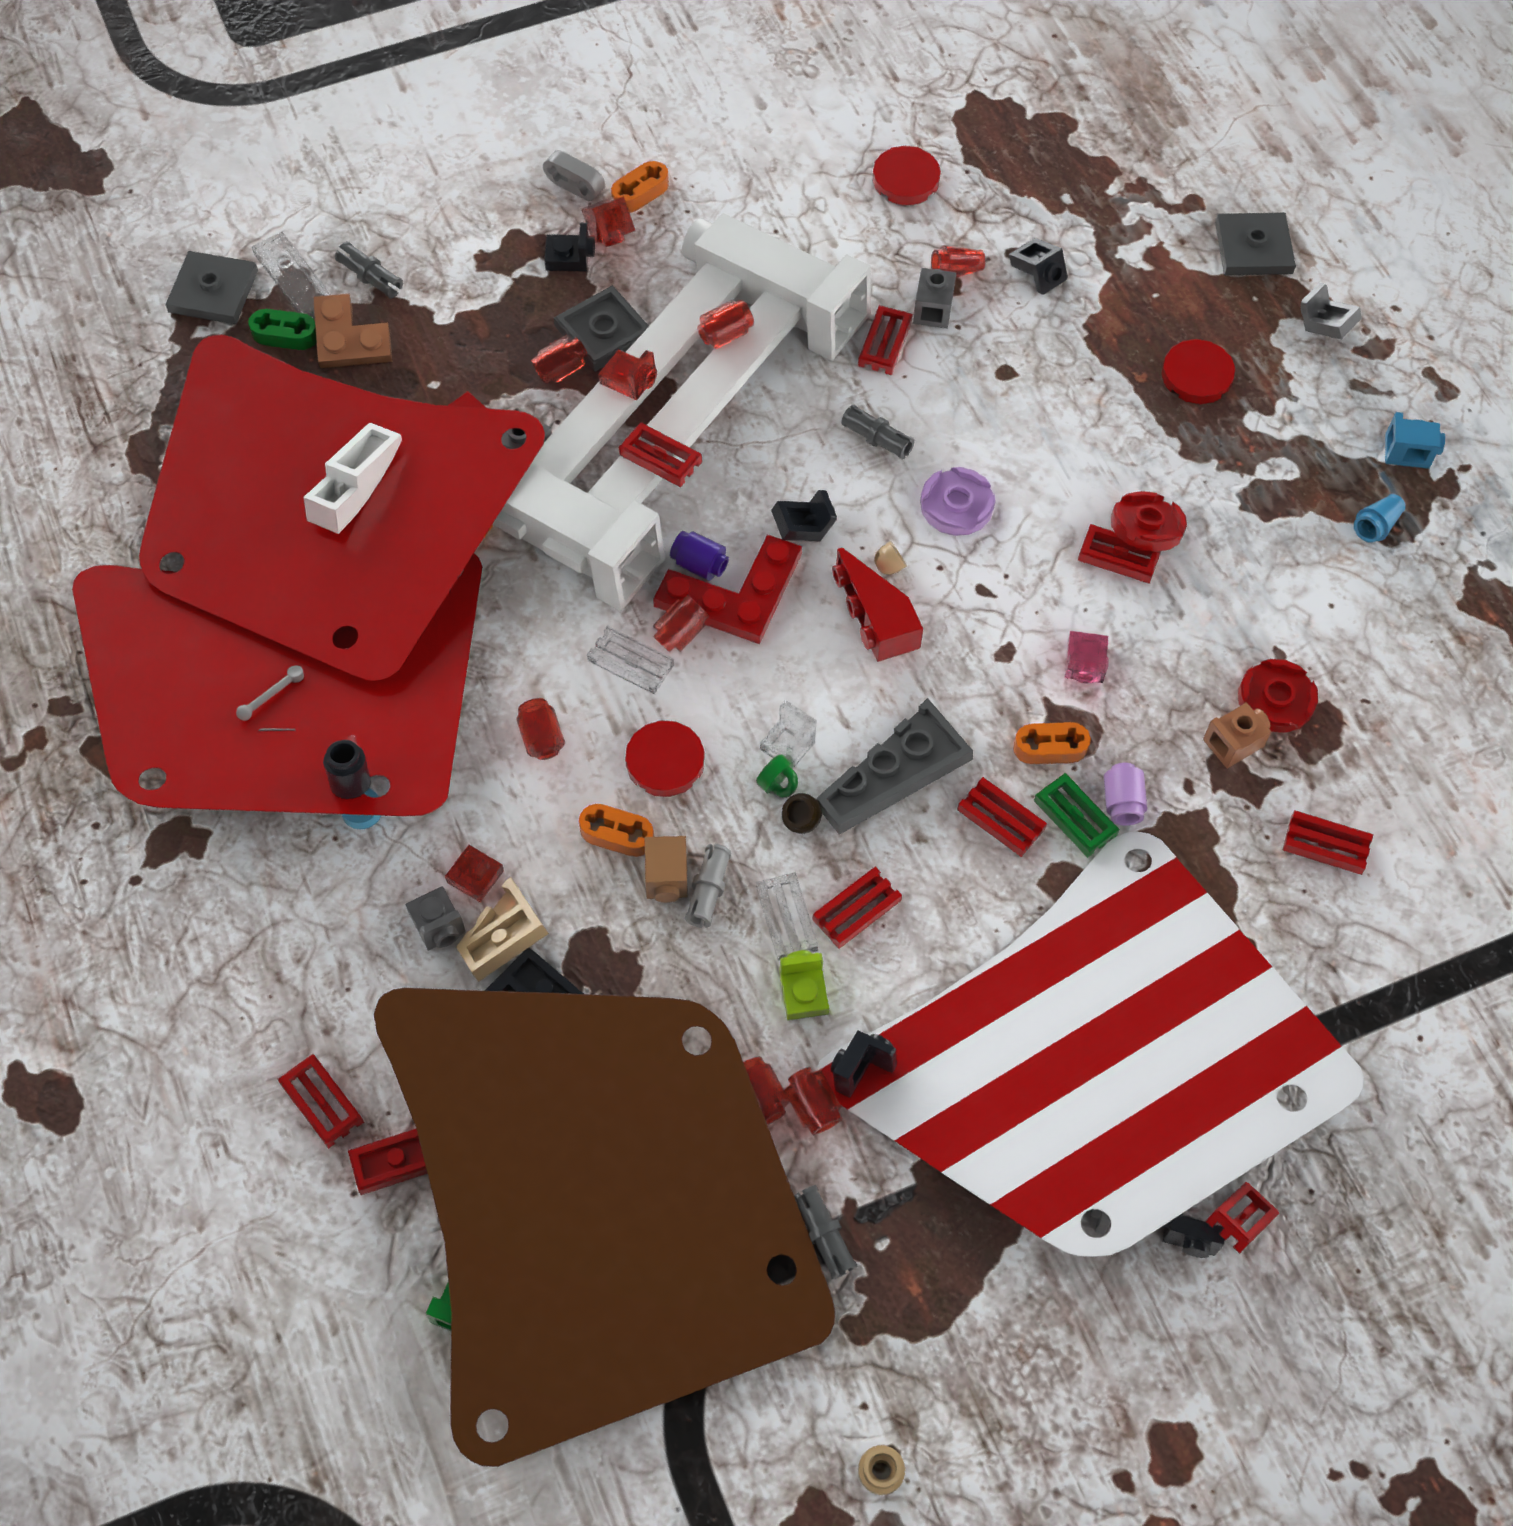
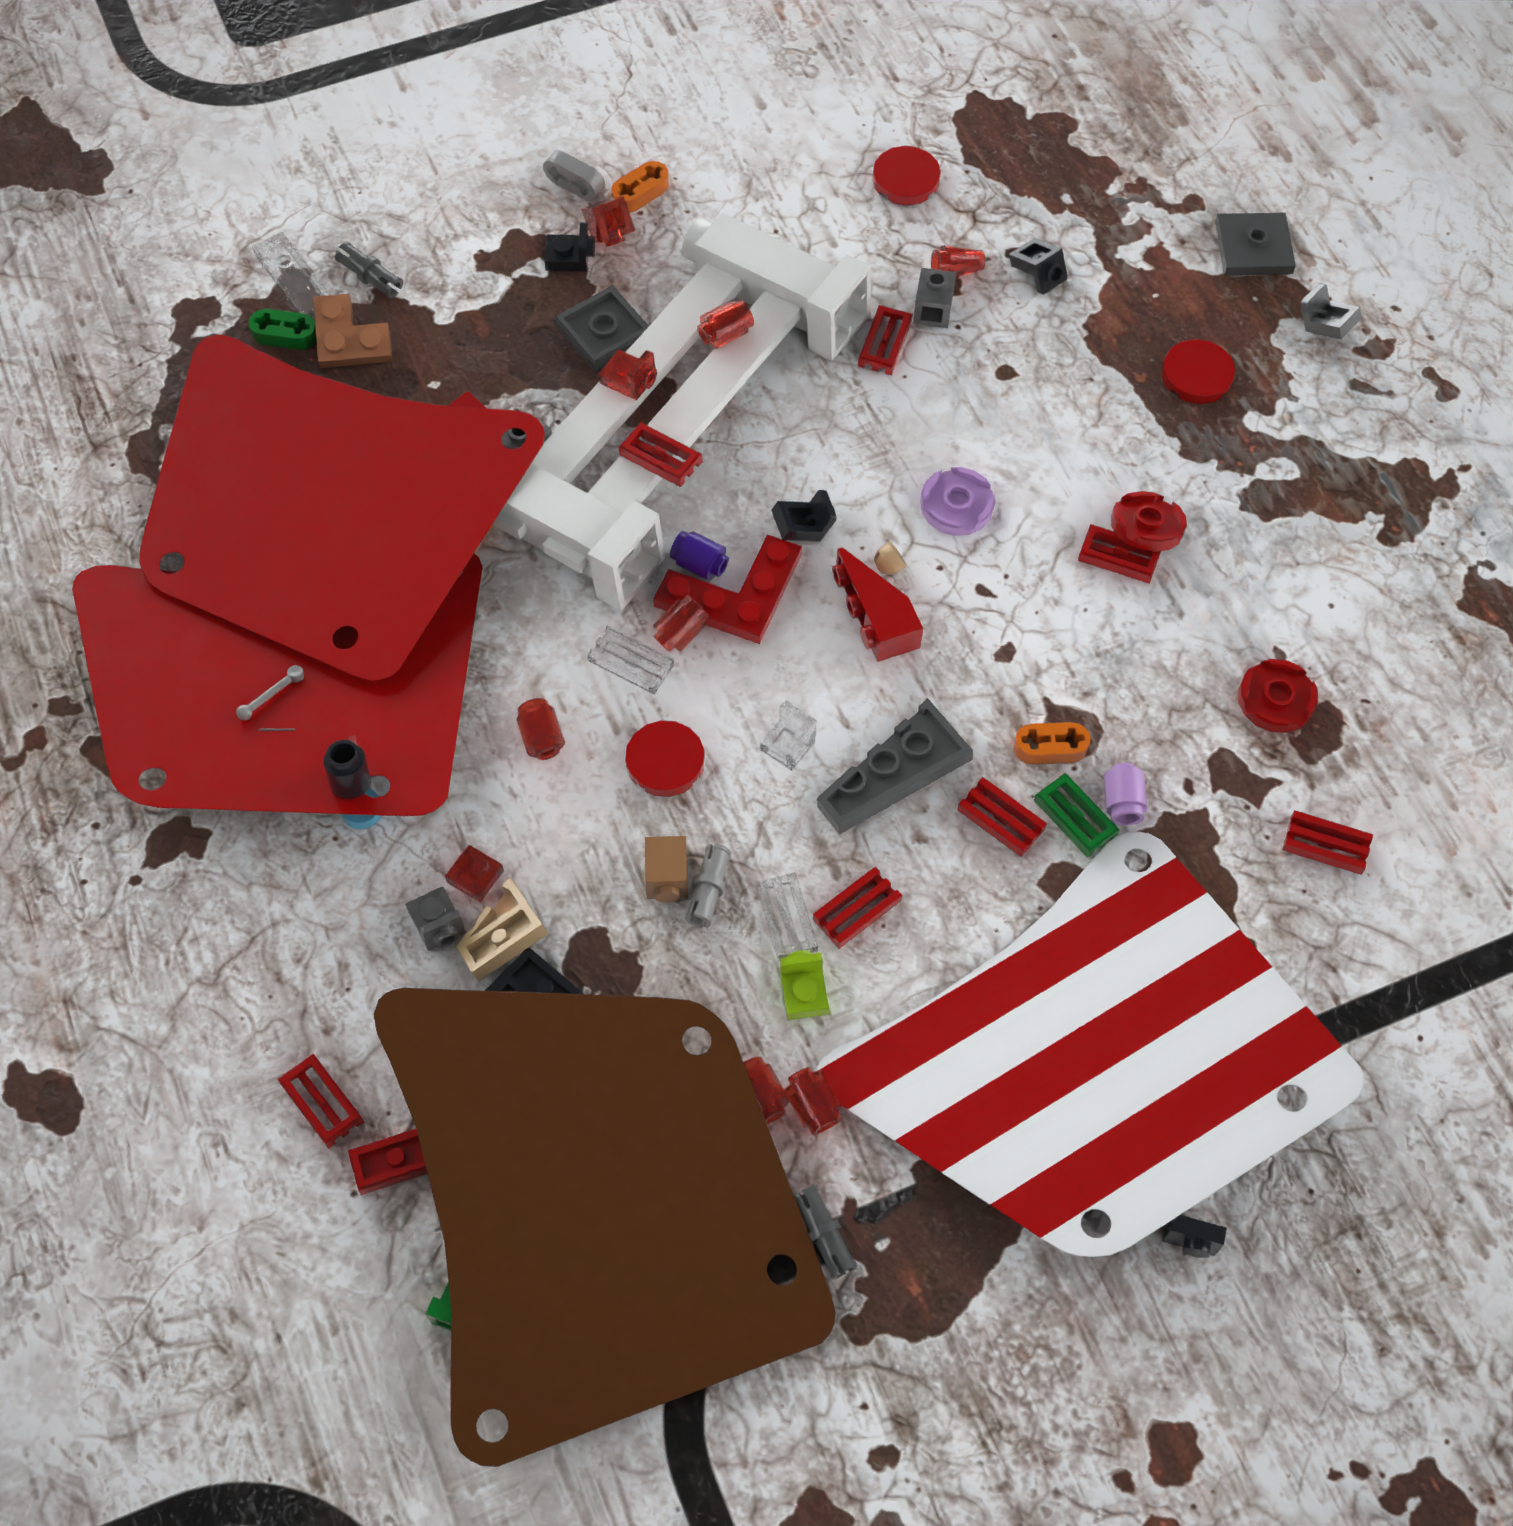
(211, 287): dark grey plate -> none
(351, 477): white slope -> none
(560, 359): clear red brick -> none
(616, 829): orange beam -> none
(775, 773): green tile -> none
(801, 813): dark brown plate -> none
(853, 1062): black bracket -> none
(877, 431): dark grey pin -> none
(885, 1455): tan plate -> none
(1086, 657): clear pink bracket -> none
(1232, 1226): red tile -> none
(1237, 734): nougat brick -> none
(1379, 518): dark azure cone -> none
(1413, 442): dark azure brick -> none

